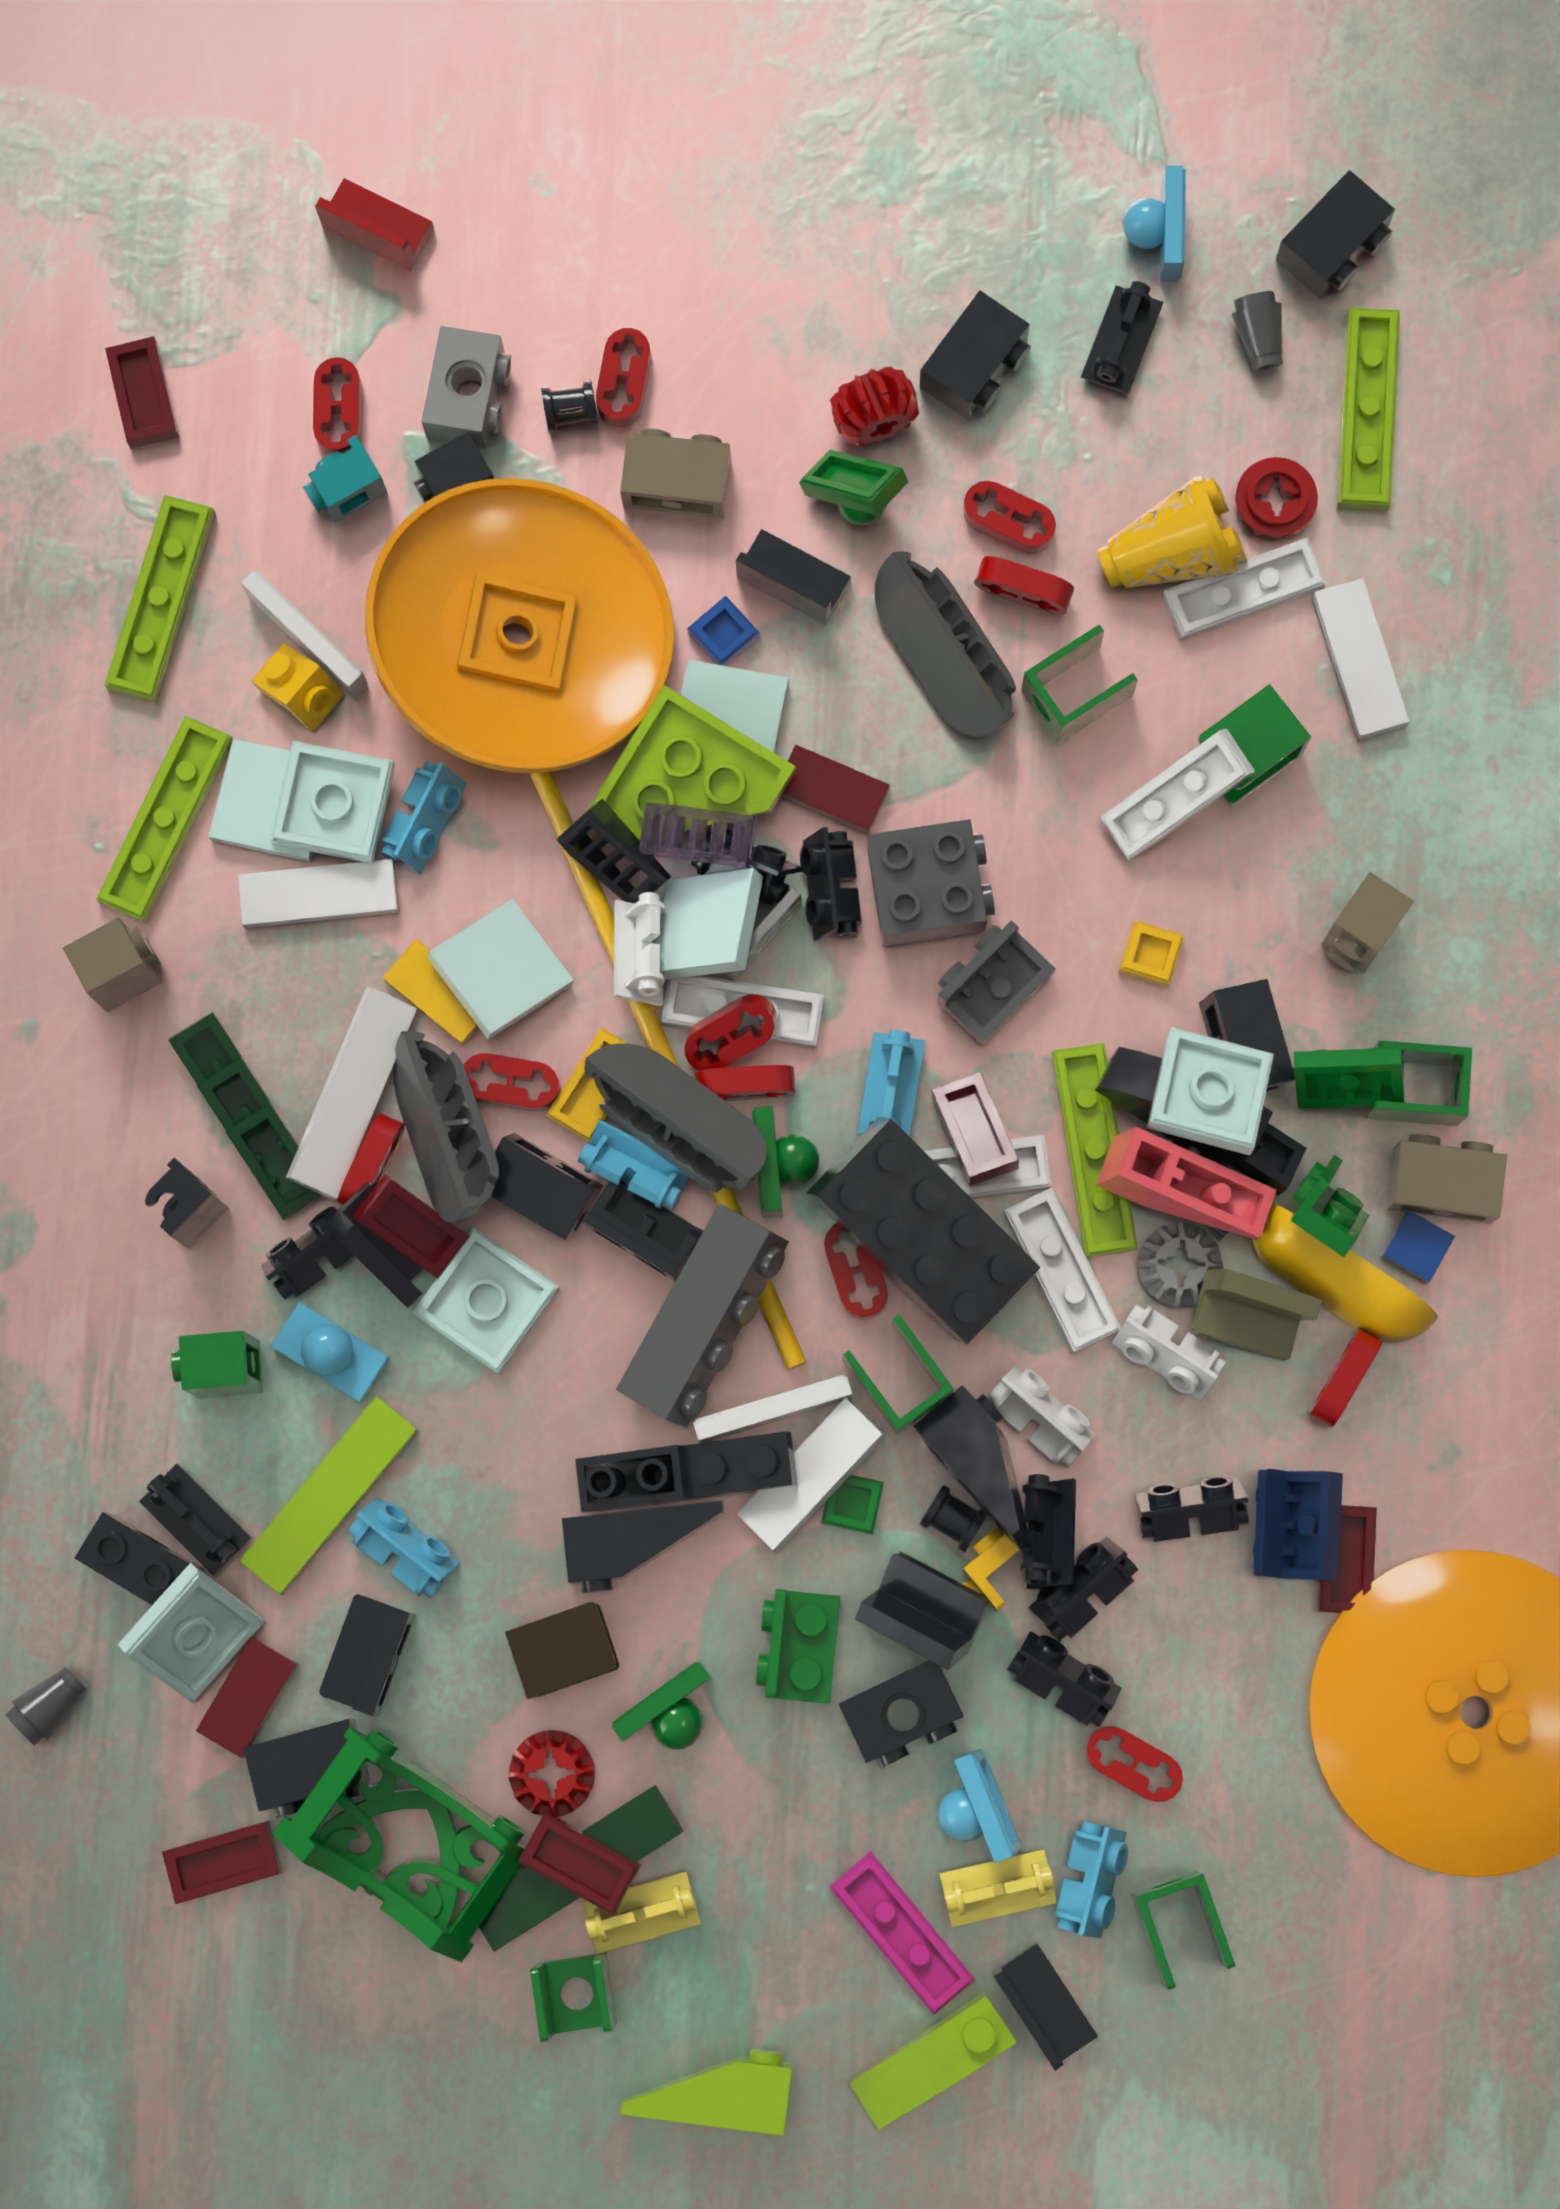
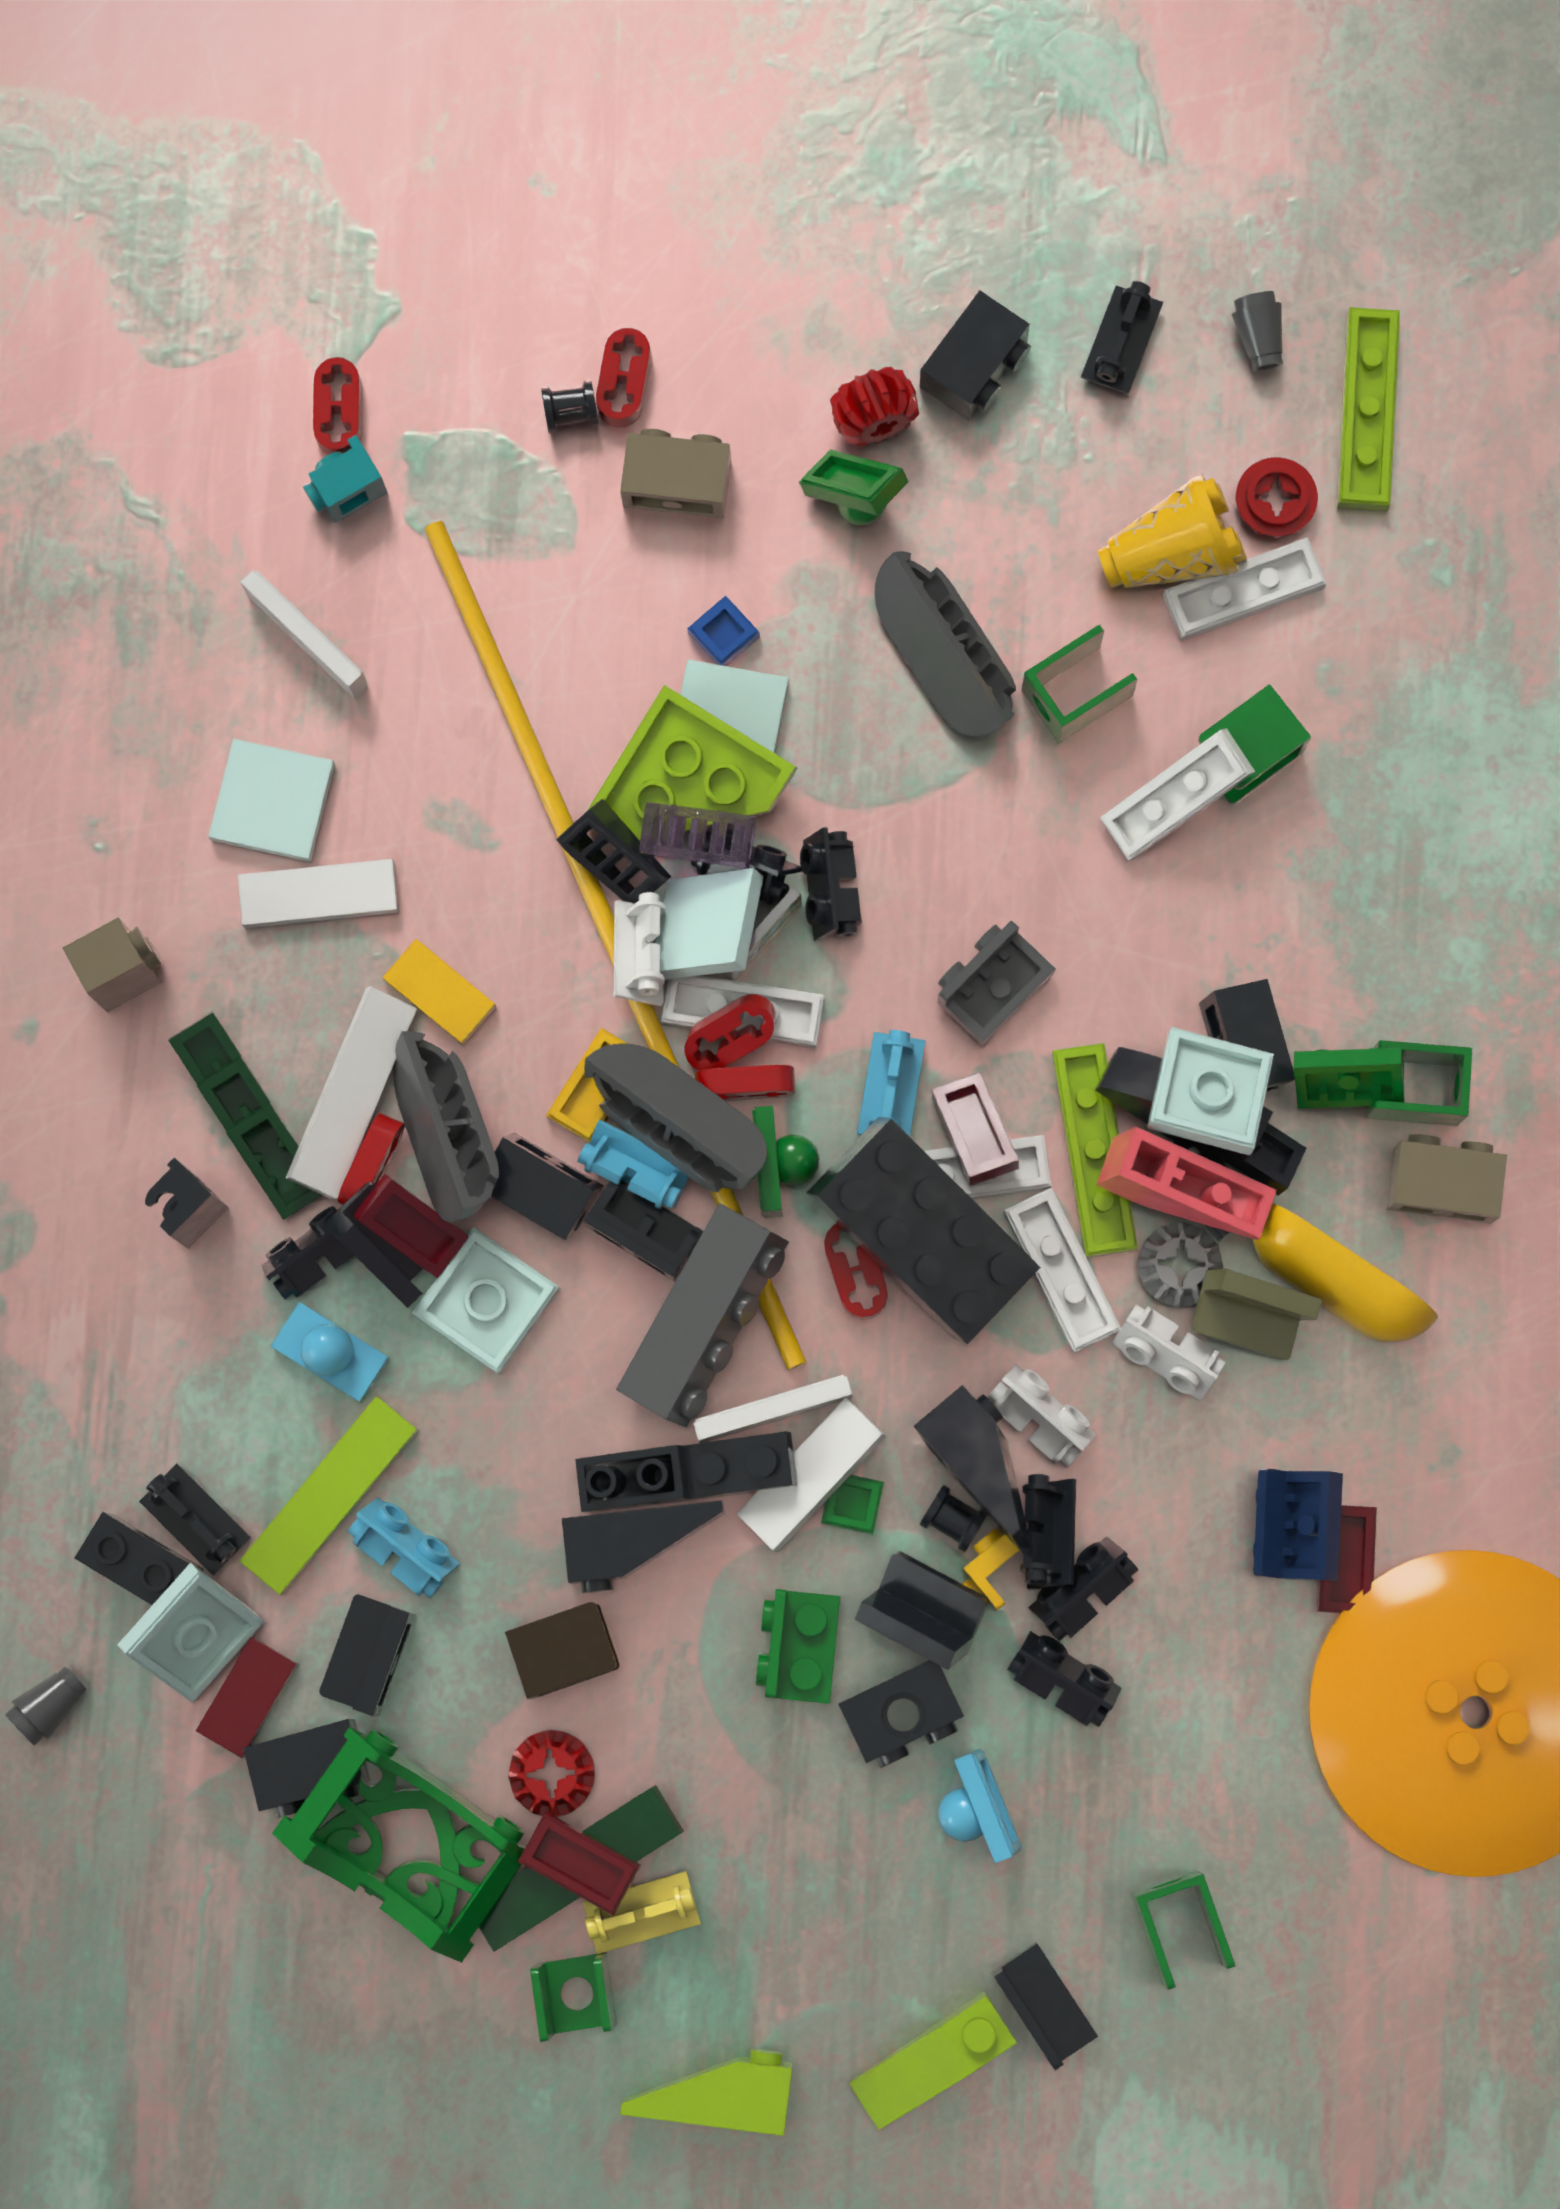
(142, 392): dark red tile -> none
(160, 598): lime tile -> none
(165, 819): lime tile -> none
(218, 1364): green brick -> none
(222, 1862): dark red tile -> none
(298, 686): yellow bracket -> none
(332, 802): light aqua tile -> none
(375, 223): red panel -> none
(435, 796): medium azure hinge -> none
(450, 467): black brick -> none
(460, 358): light grey brick -> none
(500, 968): light aqua tile -> none
(513, 1070): red beam -> none
(530, 559): light orange dish -> none
(673, 1717): green tile -> none
(792, 576): black panel -> none
(835, 790): dark red tile -> none
(902, 1933): dark pink tile -> none
(928, 1365): green piece -> none
(929, 882): dark grey brick -> none
(998, 1888): light yellow hinge -> none
(1014, 506): red beam -> none
(1024, 585): red beam -> none
(1091, 1900): medium azure hinge -> none
(1140, 1752): red beam -> none
(1151, 954): yellow tile -> none
(1162, 223): medium azure tile -> none
(1216, 1503): black hinge -> none
(1326, 1213): green bracket -> none
(1336, 235): black brick -> none
(1345, 1378): red beam -> none
(1360, 659): white tile -> none
(1366, 924): dark tan brick -> none
(1418, 1246): blue tile -> none

